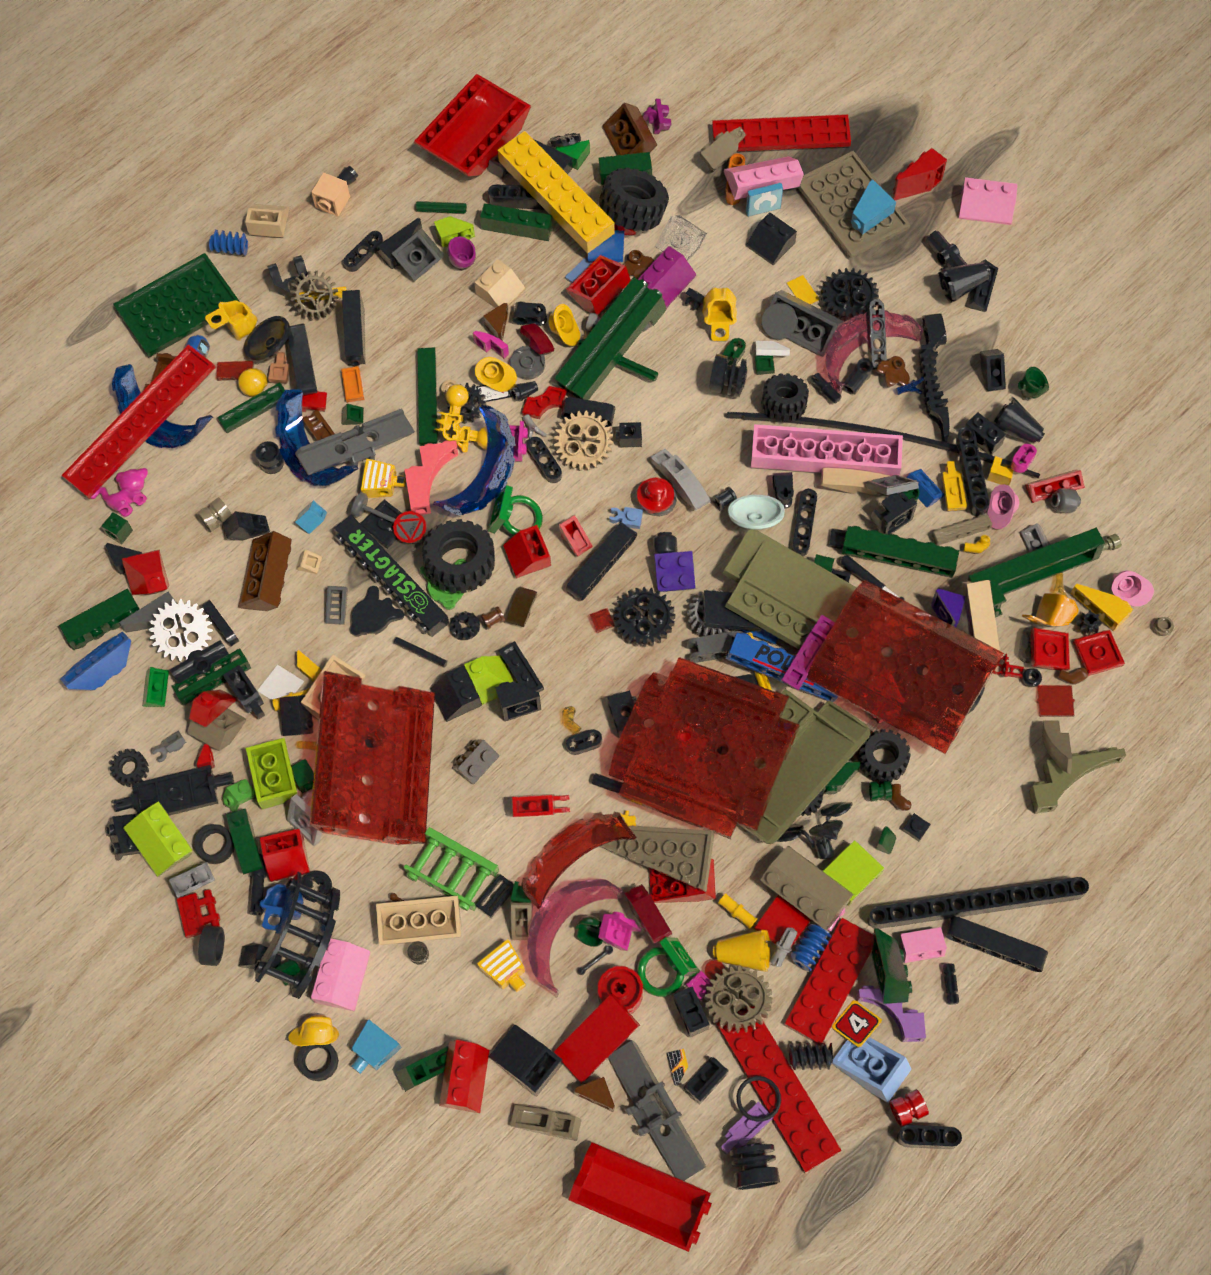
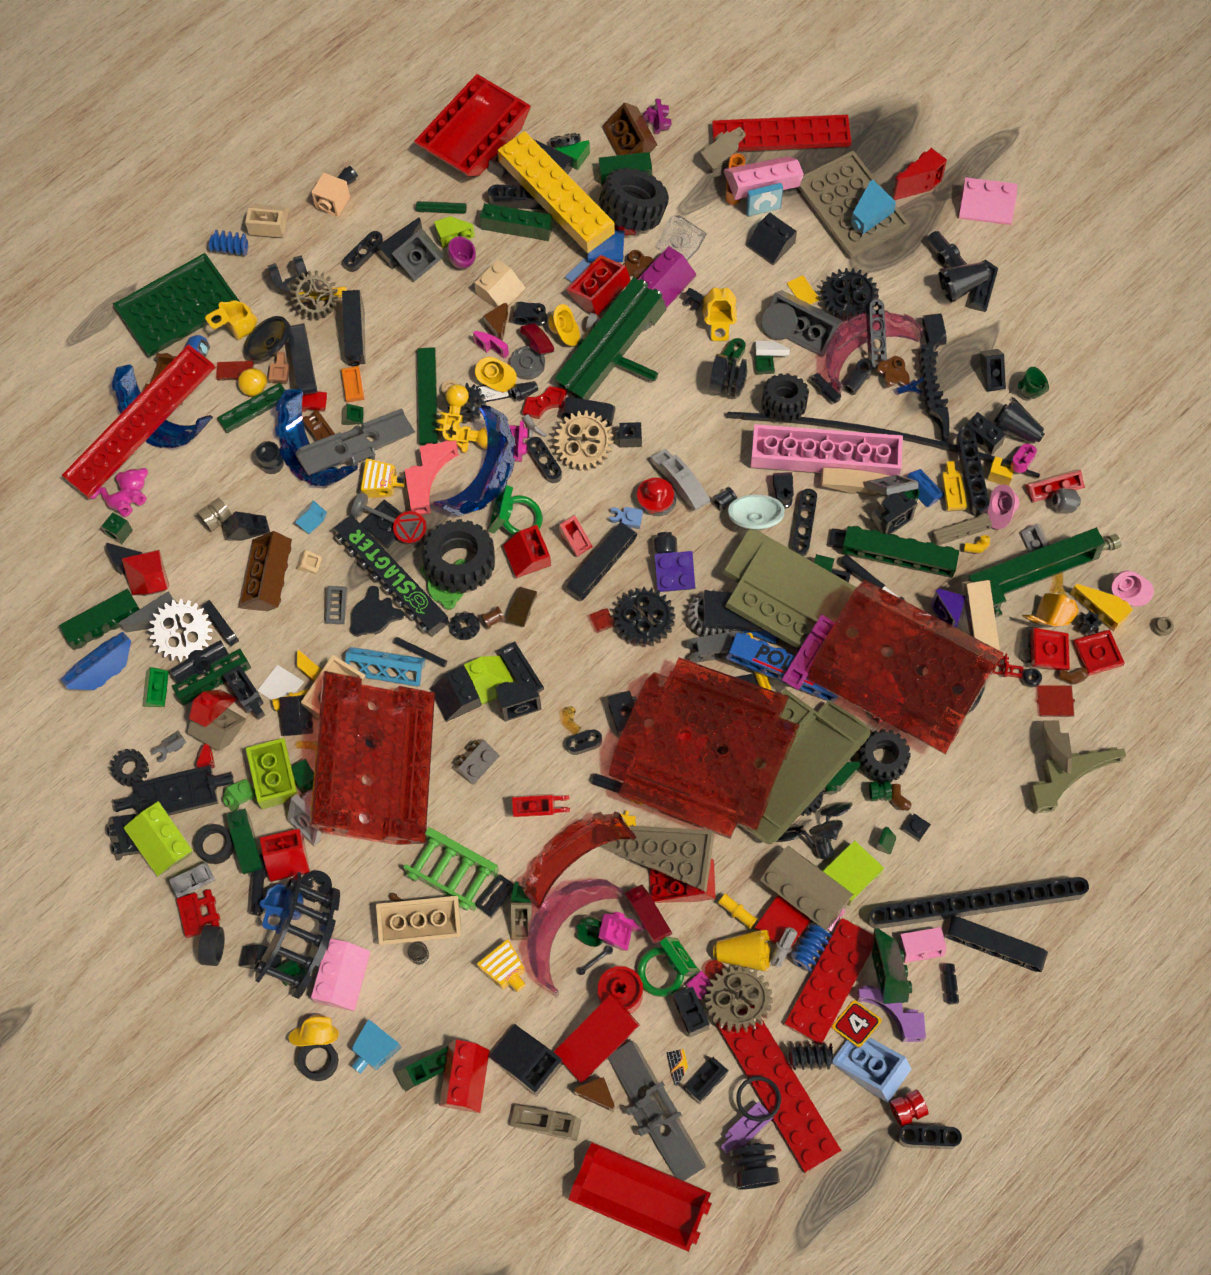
(389, 660): none -> dark azure fence

